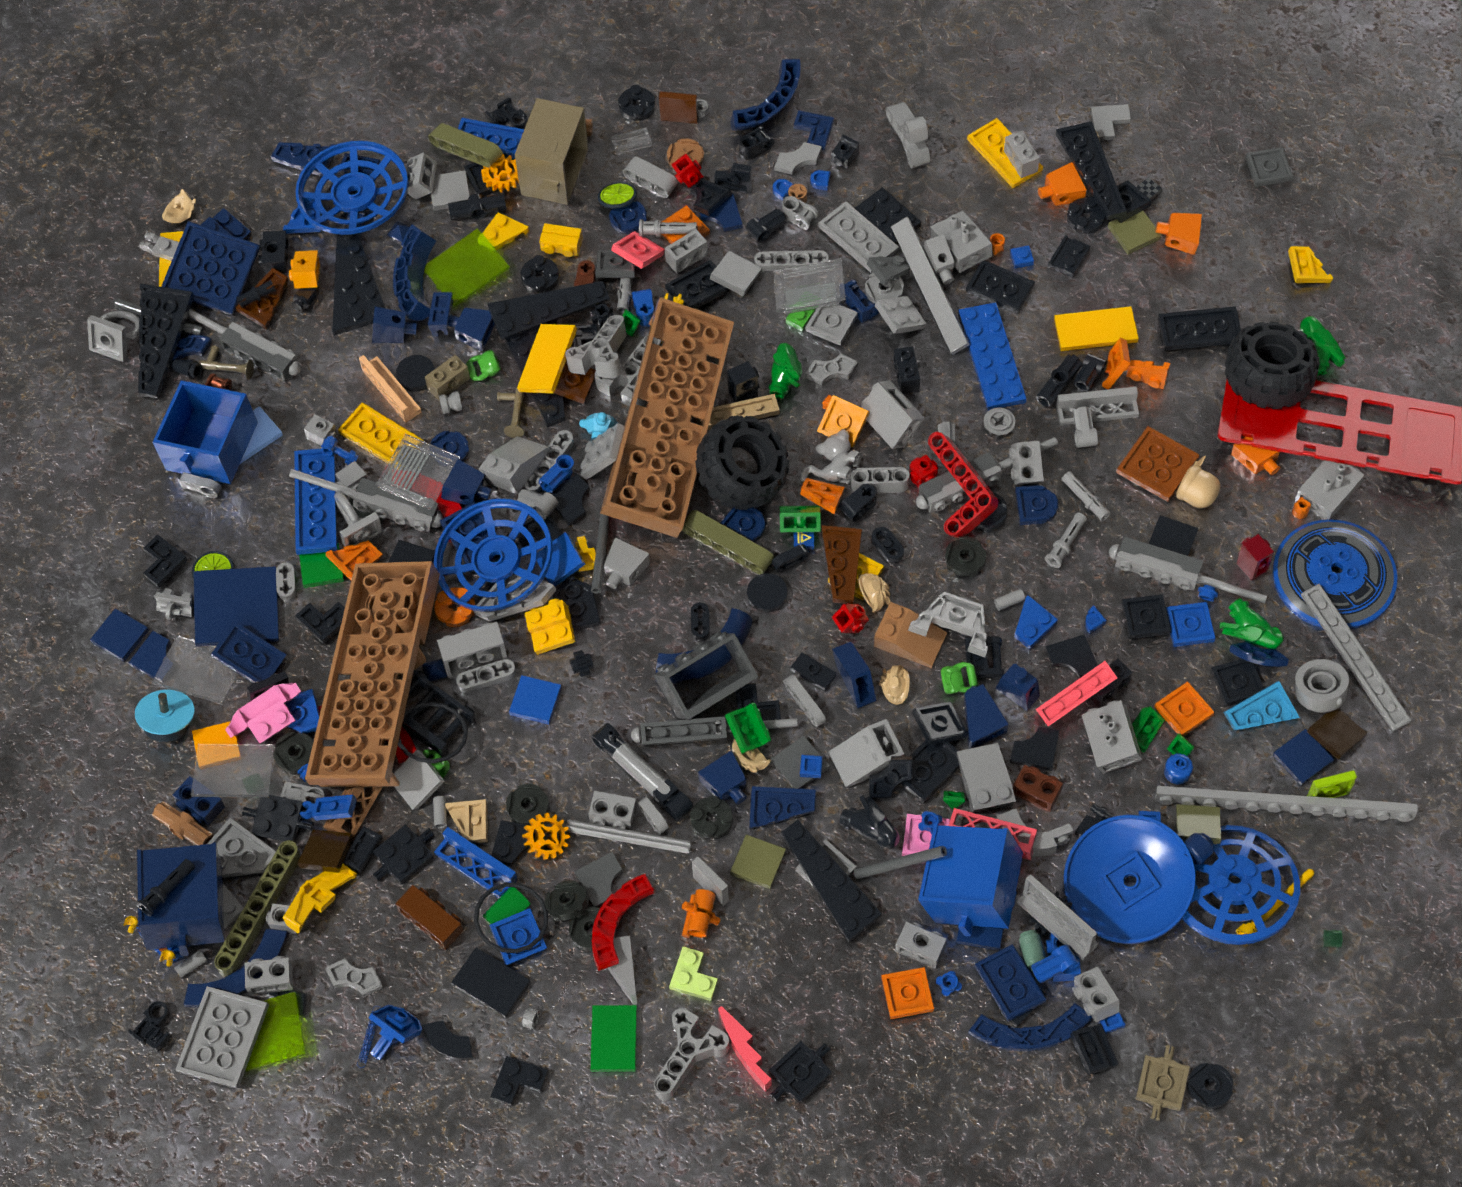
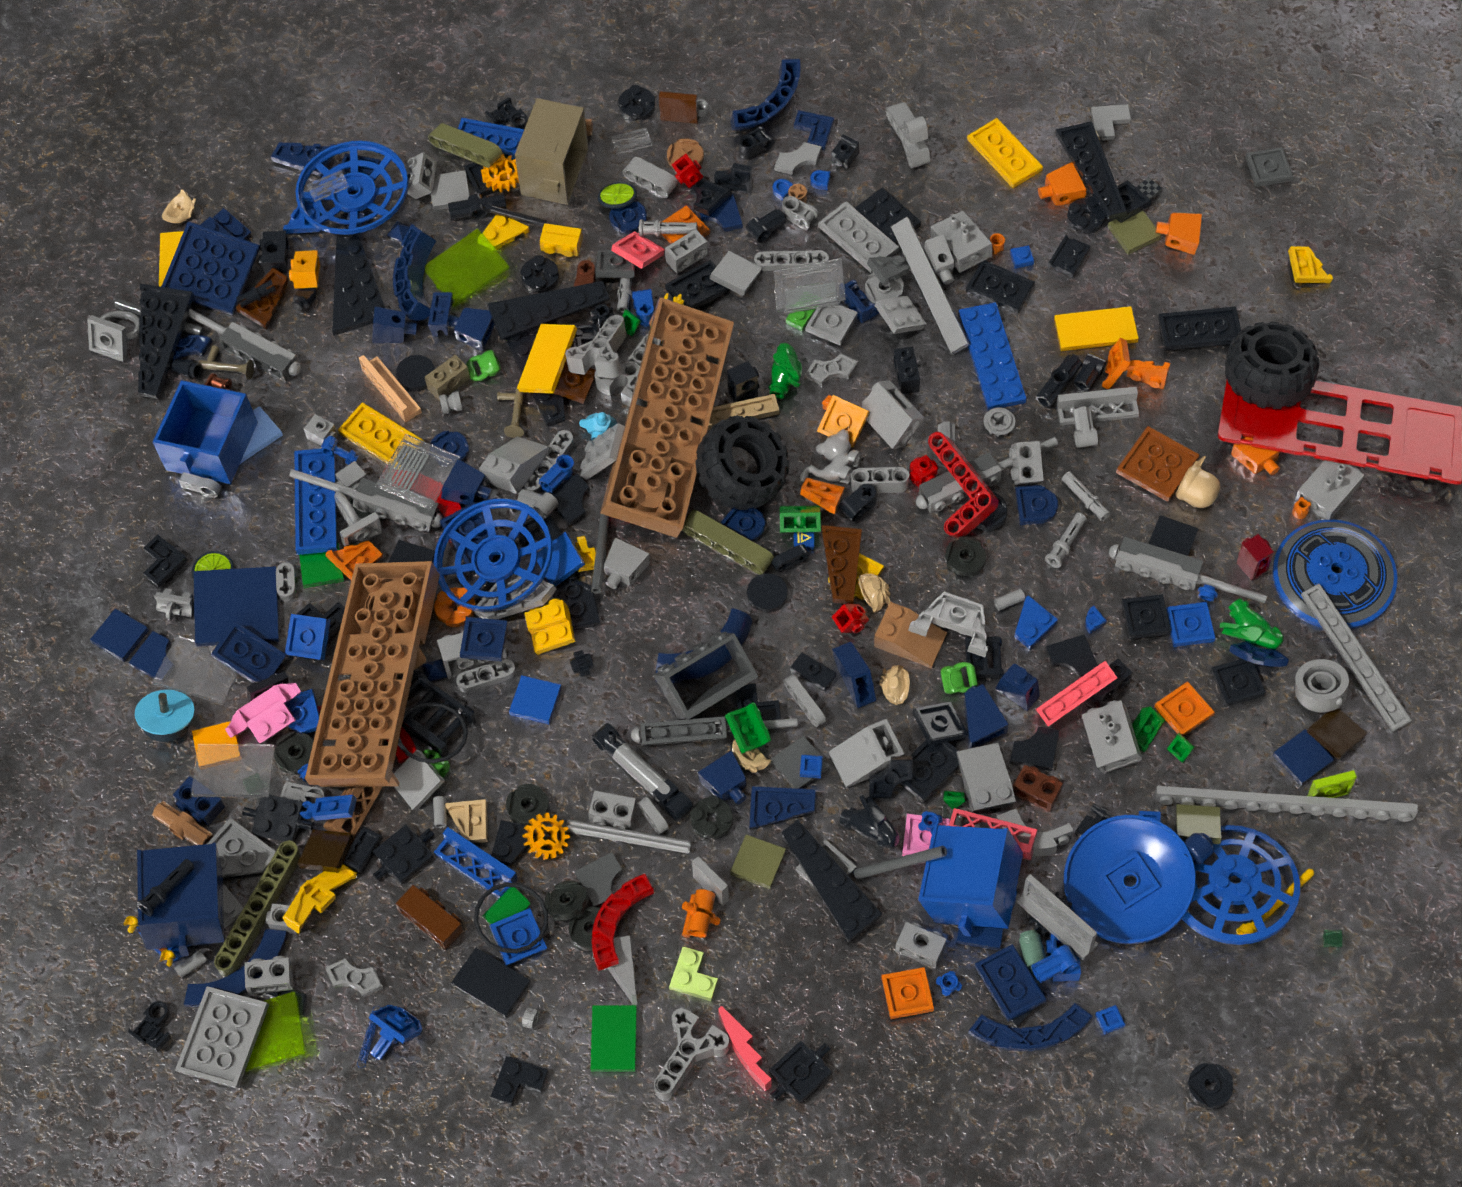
(163, 247): light grey hinge -> none
(307, 637): none -> blue plate
(328, 188): none -> clear tile
(446, 1043): black tile -> none
(483, 639): none -> dark blue tile
(518, 216): none -> black bar
(705, 622): black beam -> none
(887, 546): black plate -> none
(1021, 154): light grey brick -> none
(1094, 1049): black plate -> none
(1099, 993): light grey brick -> none
(1162, 1083): dark tan plate -> none
(1178, 769): blue head -> none
(1262, 708): dark azure wing -> none
(1324, 342): green animal -> none

